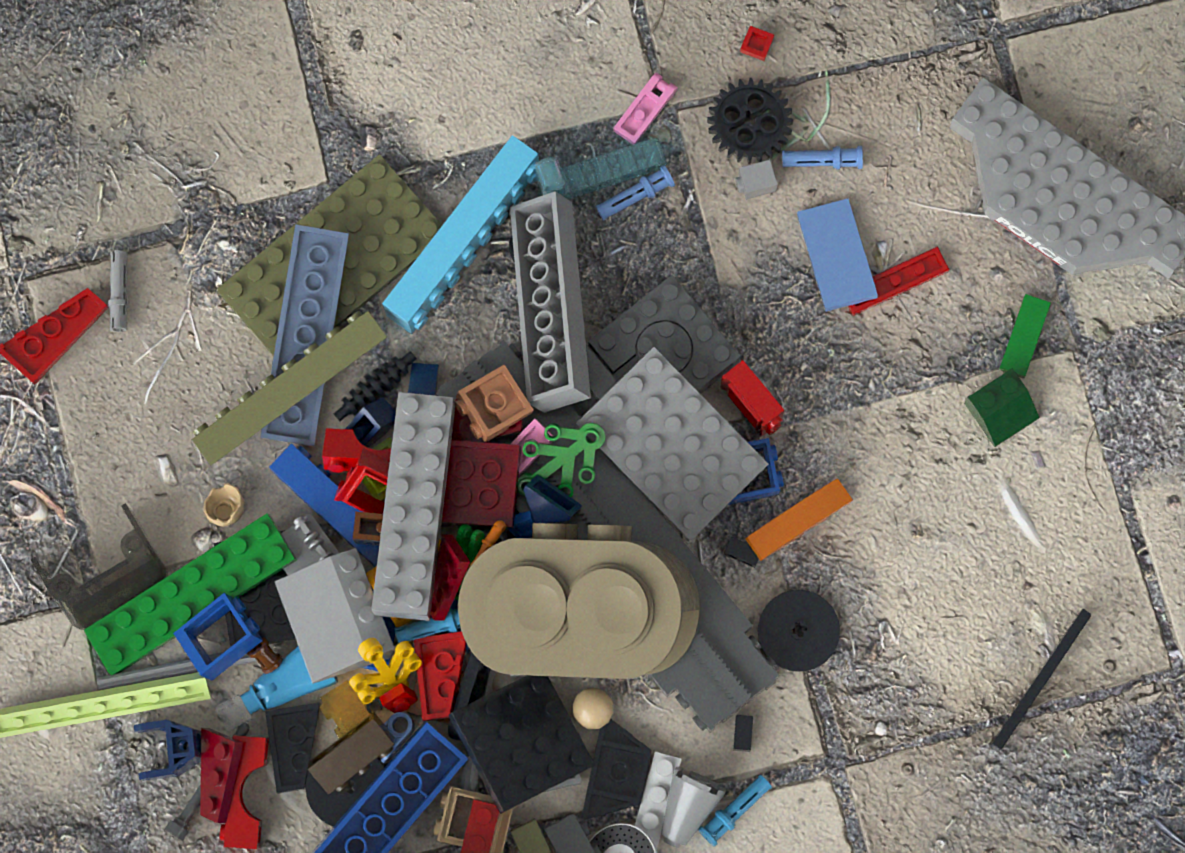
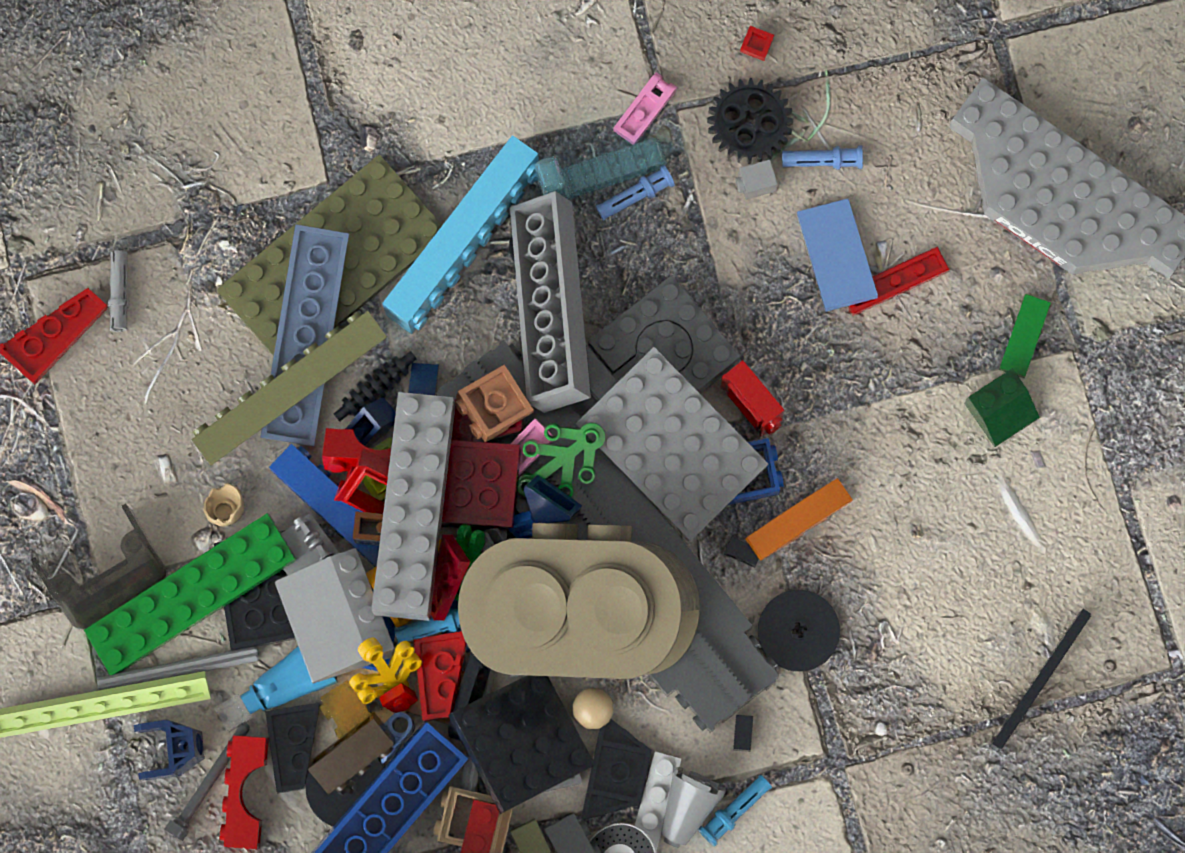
(203, 620): blue window -> none
(218, 773): dark red wing -> none
(266, 656): reddish brown bush -> none
(491, 538): orange piece -> none

